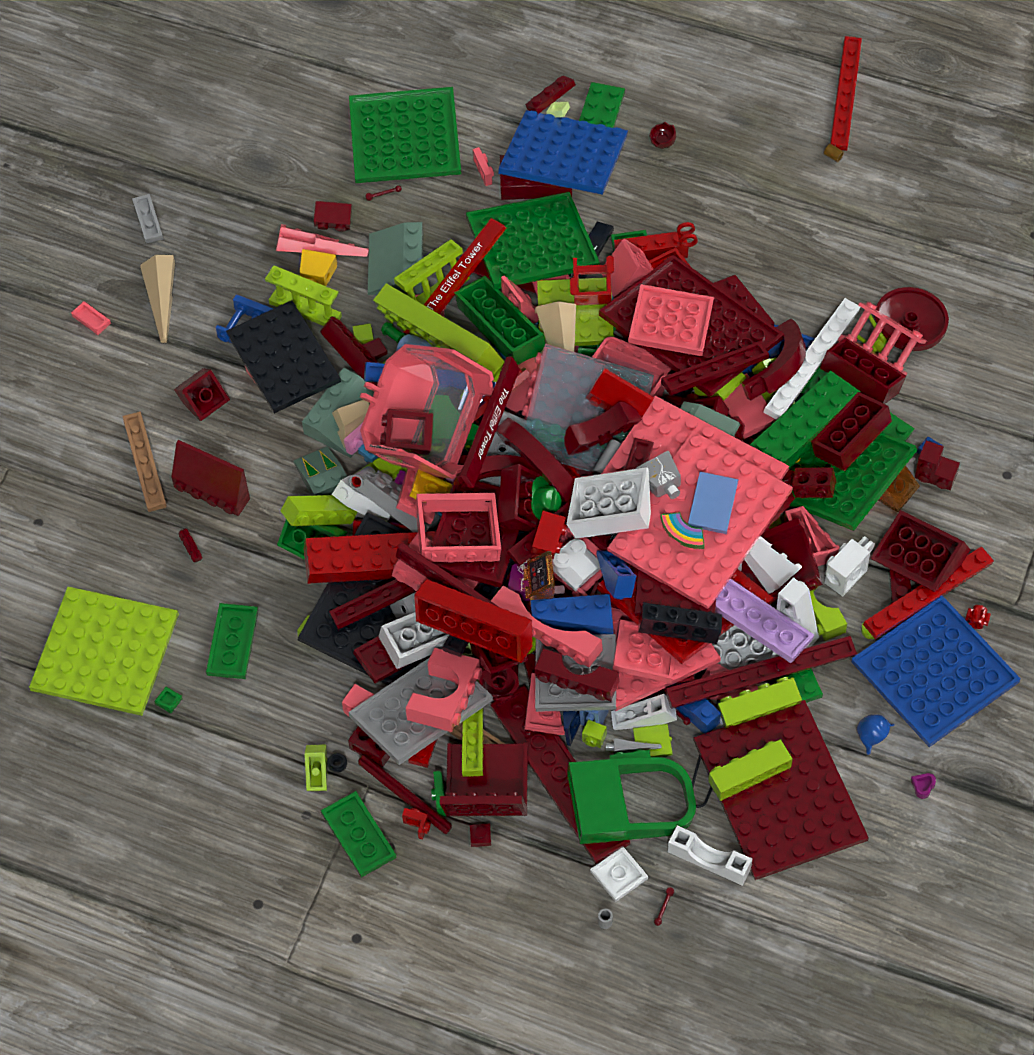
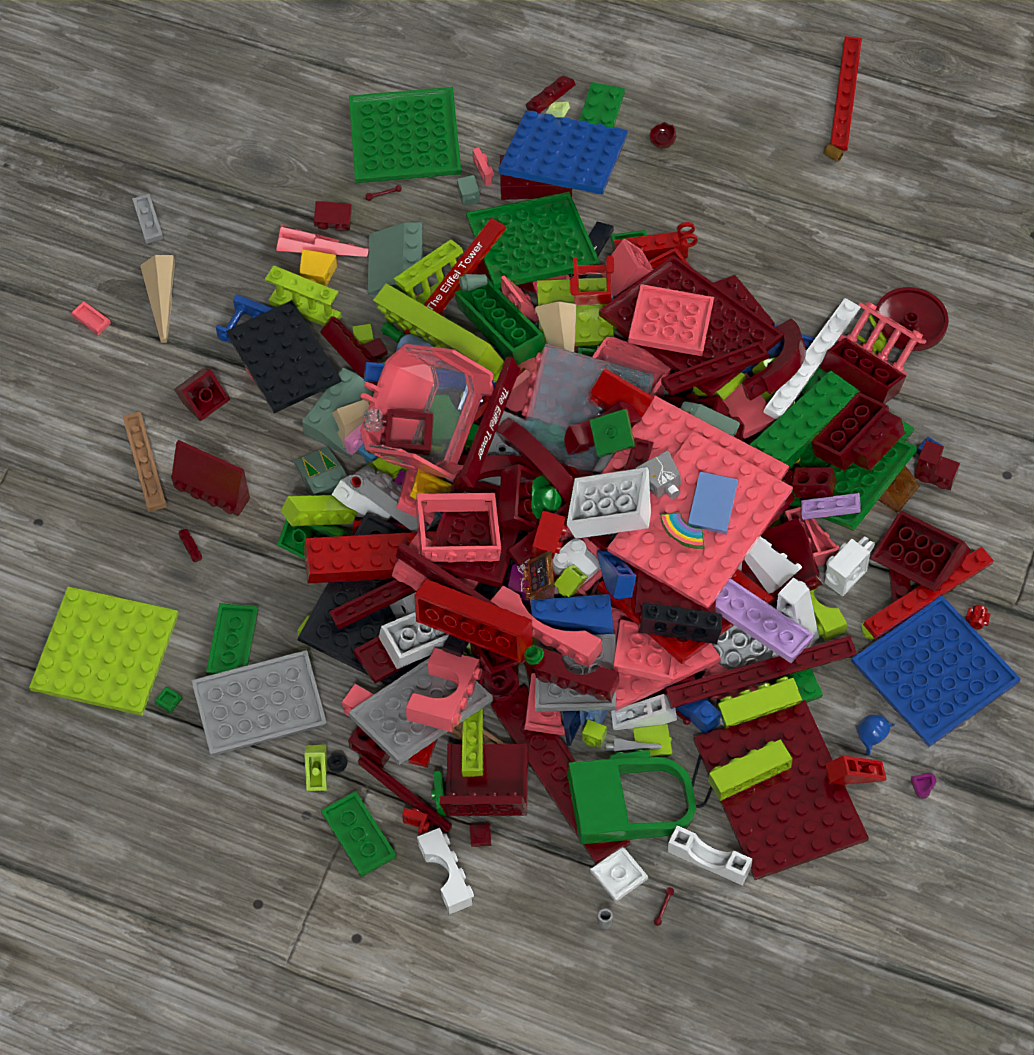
(259, 703): none -> light grey plate
(373, 420): none -> clear wheel
(435, 849): none -> white arch
(468, 190): none -> sand green brick
(472, 281): none -> sand green cone
(534, 654): none -> green plate
(570, 581): none -> lime brick
(612, 433): none -> green plate
(830, 506): none -> lavender tile
(855, 770): none -> red slope
(878, 441): none -> dark red brick

